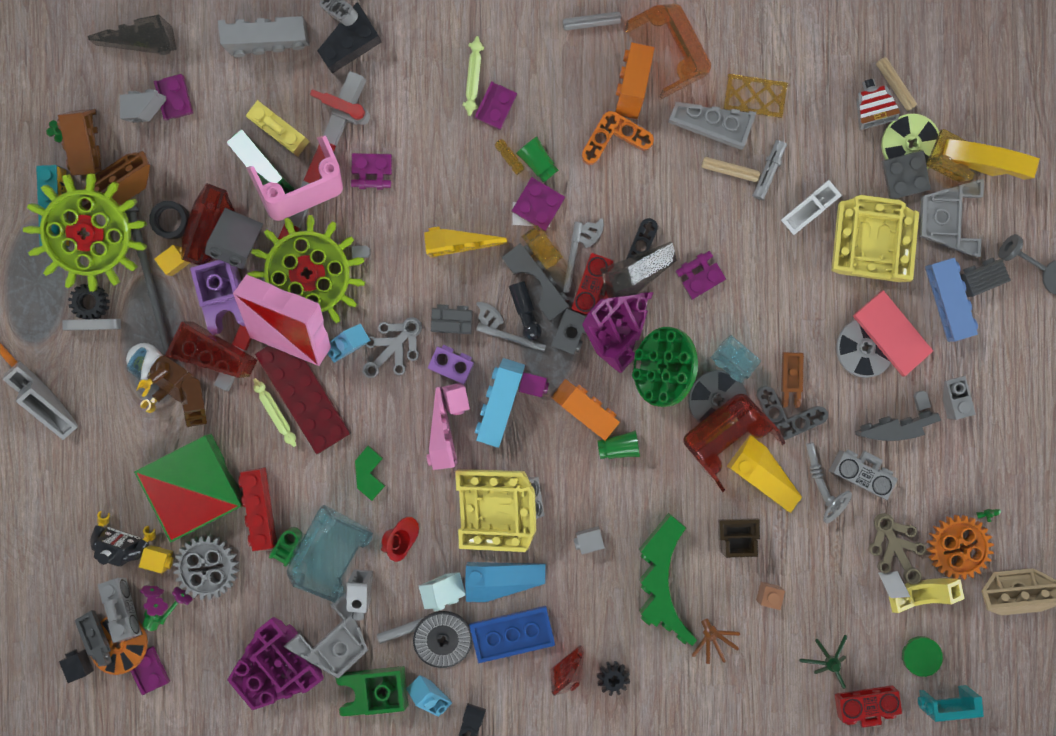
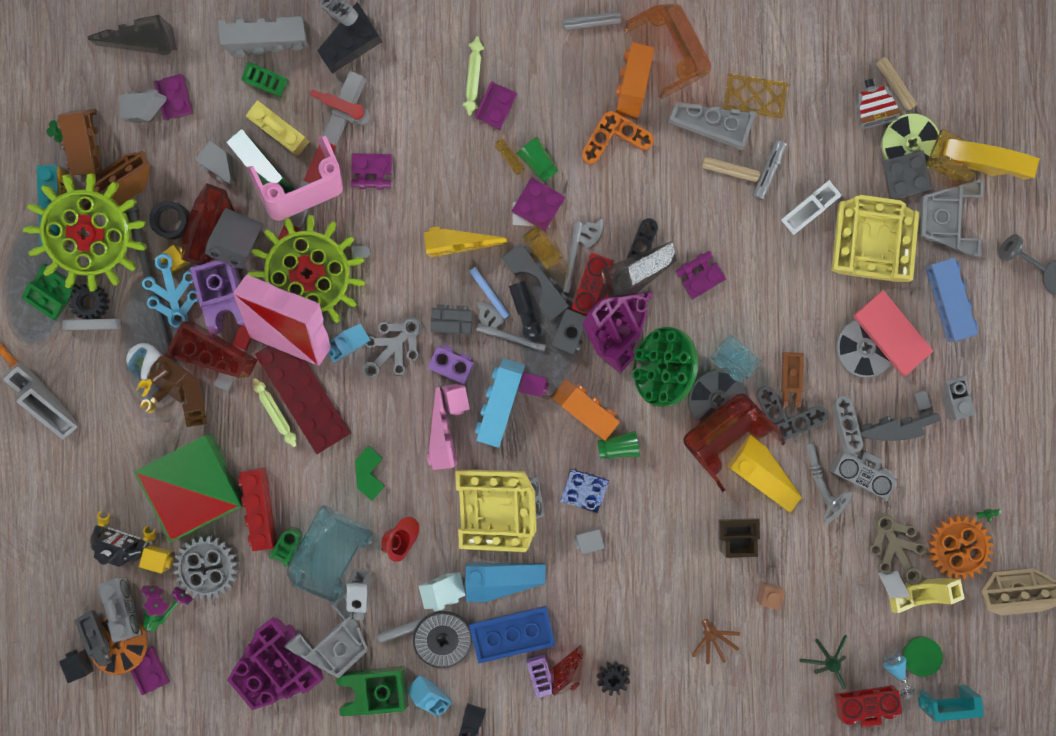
(48, 293): none -> green slope
(171, 294): none -> medium azure plant
(218, 161): none -> light grey slope
(248, 72): none -> green slope
(489, 292): none -> light blue bar
(534, 661): none -> medium lavender slope
(584, 490): none -> clear blue hinge
(659, 607): green arch -> none
(851, 417): none -> light grey beam
(896, 666): none -> piece
(986, 277): dark grey brick -> none

